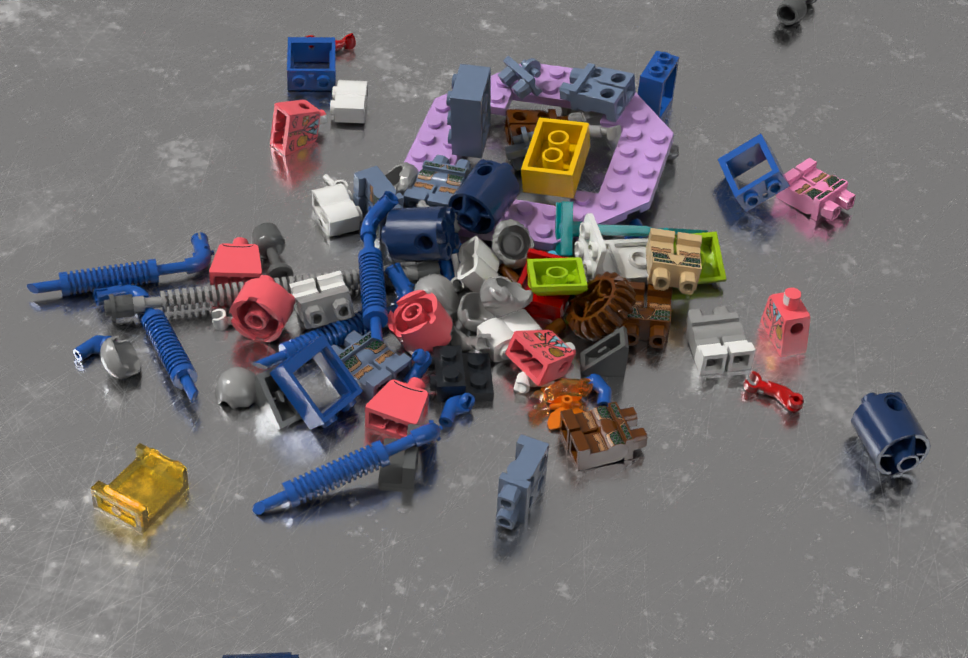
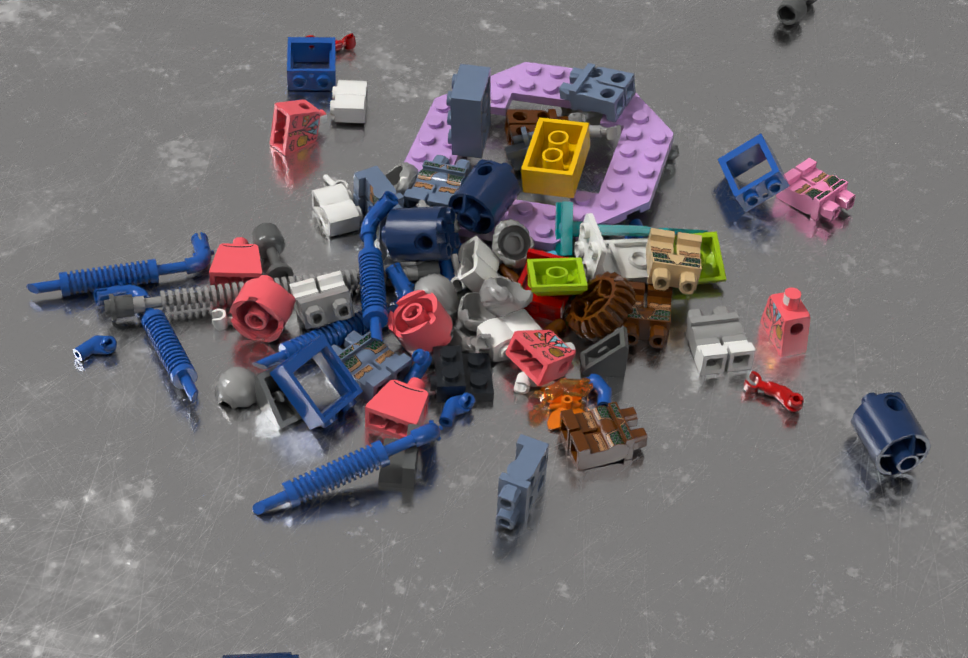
(119, 358): light grey hair -> none
(141, 489): clear yellow panel -> none
(524, 75): sand blue hips -> none
(658, 82): blue window -> none

